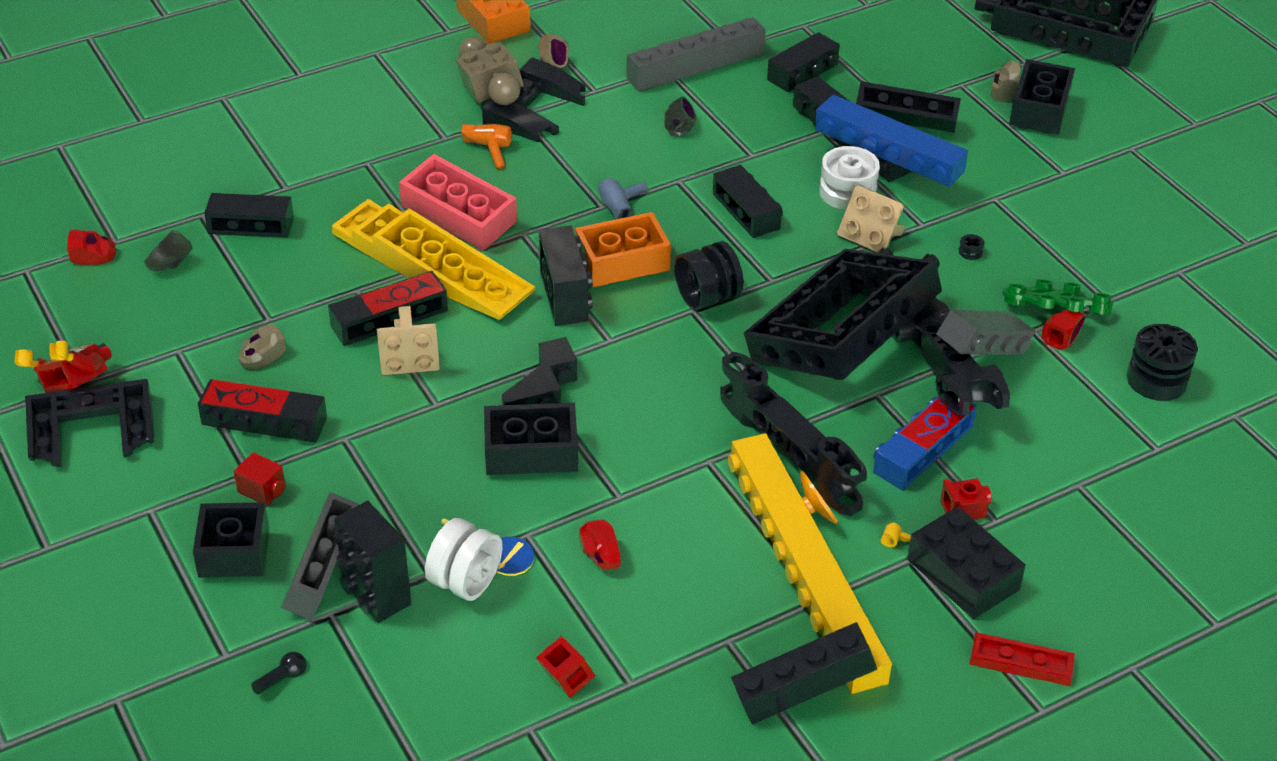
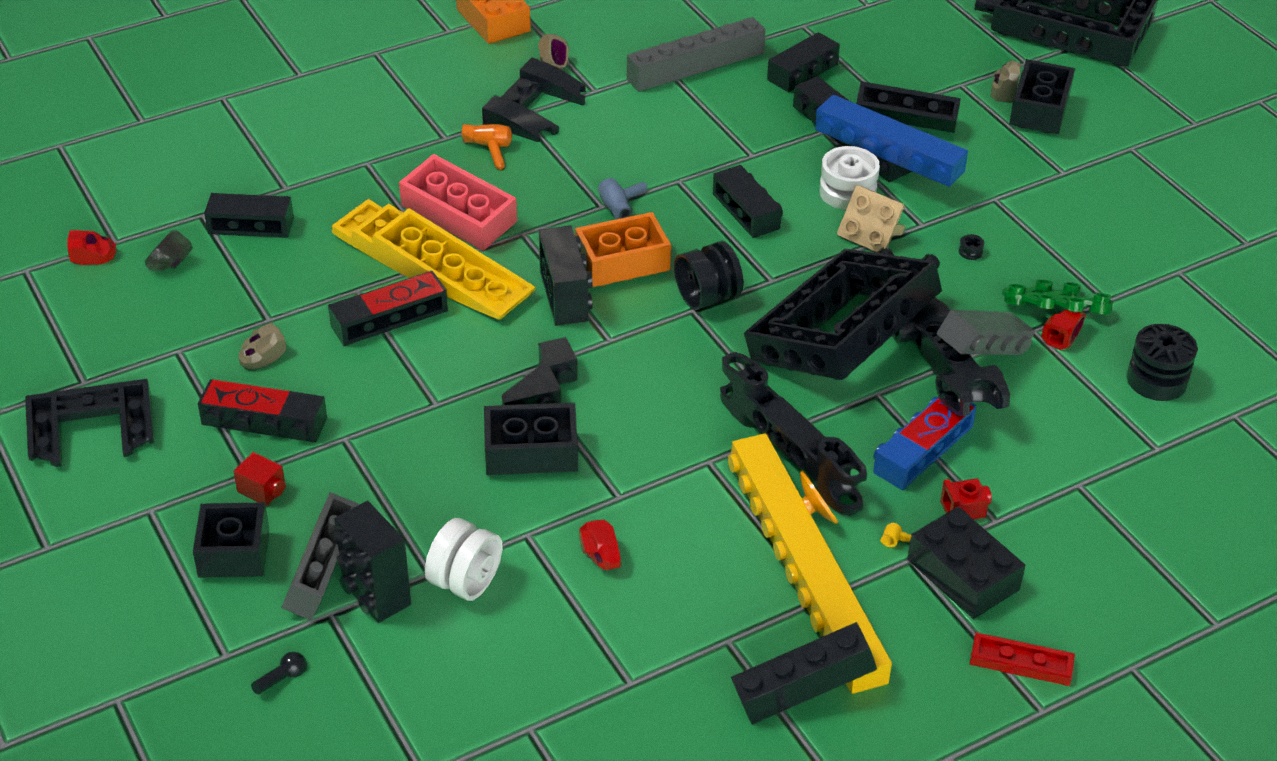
(66, 367): red torso -> none
(407, 346): tan bracket -> none
(489, 71): dark tan brick -> none
(515, 557): blue piece -> none
(565, 666): red brick -> none
(679, 117): clear smoke rock -> none

